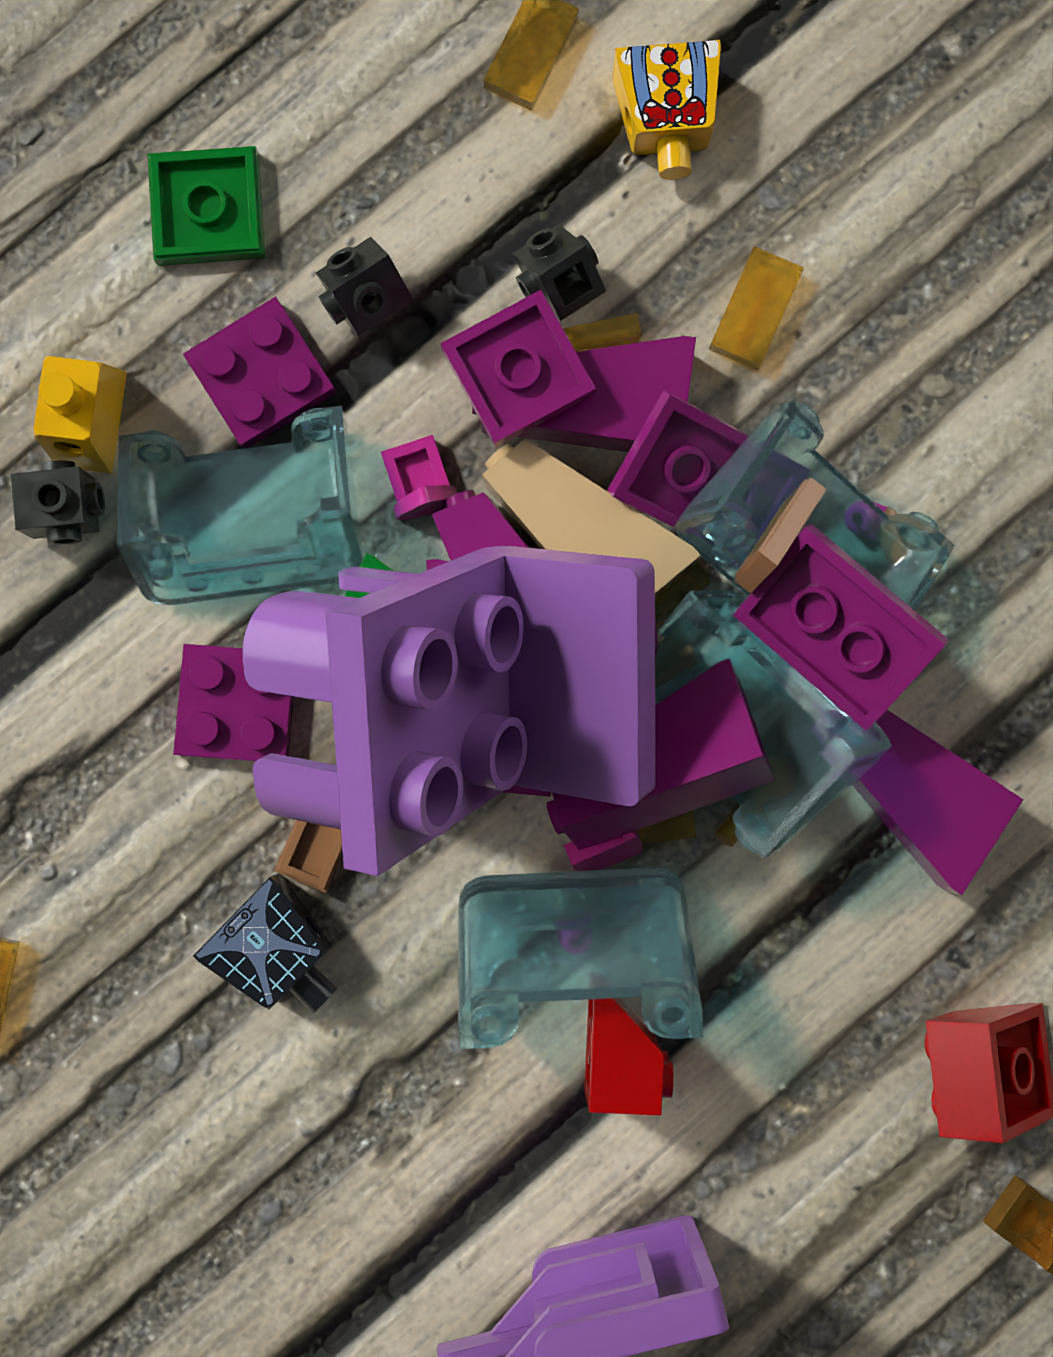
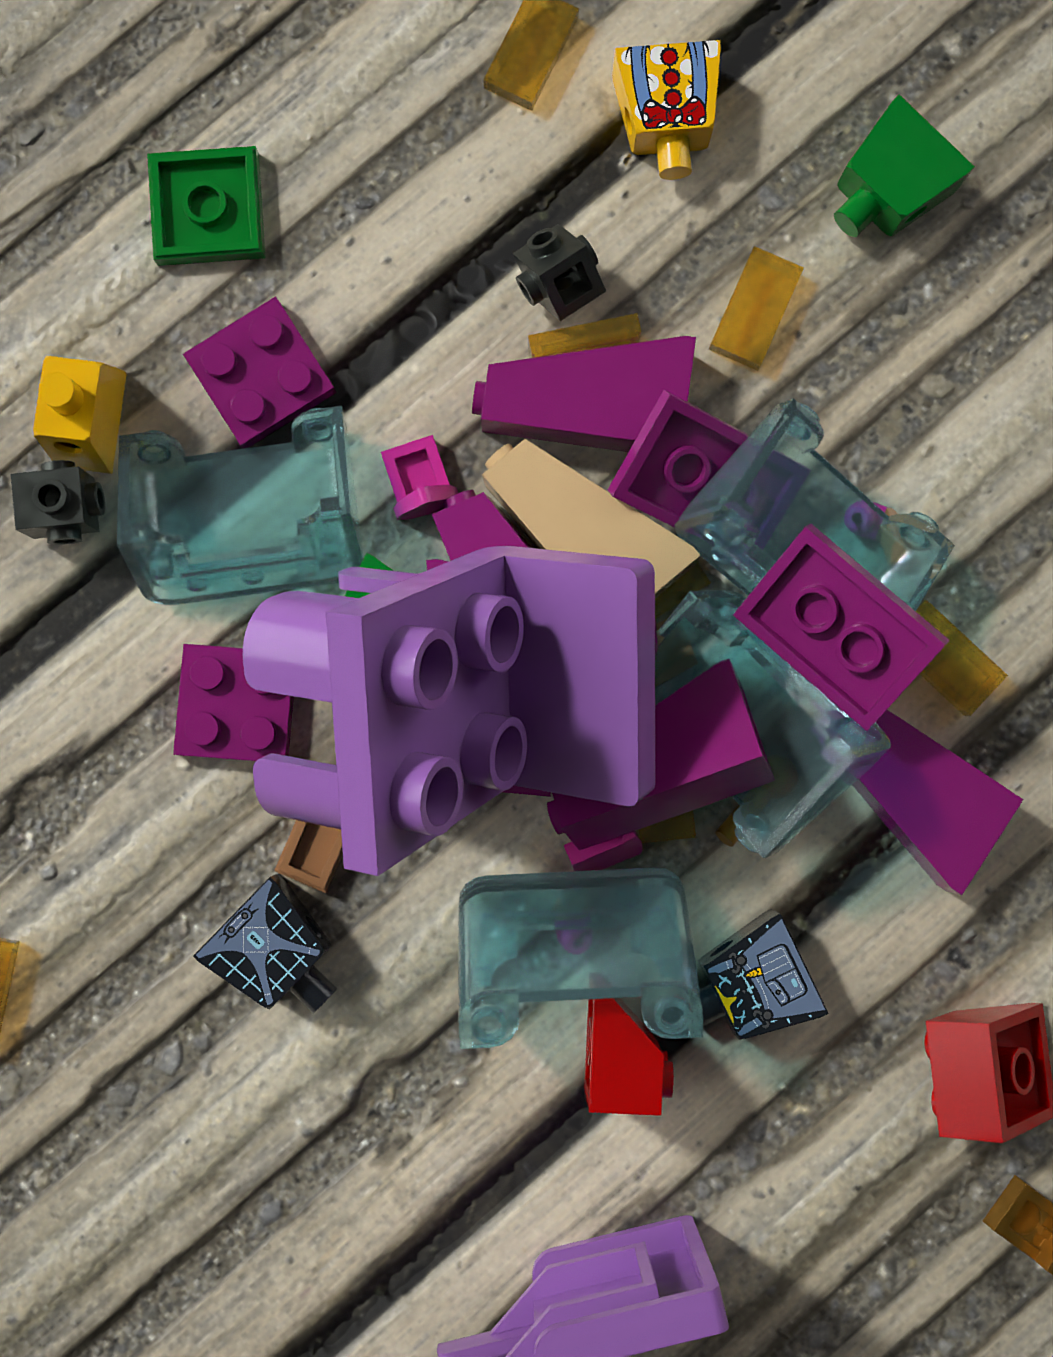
(362, 287): pearl dark grey brick -> none
(518, 368): magenta plate -> none
(759, 980): none -> torso
(779, 534): medium nougat tile -> none
(898, 173): none -> green torso
(960, 669): none -> clear yellow tile

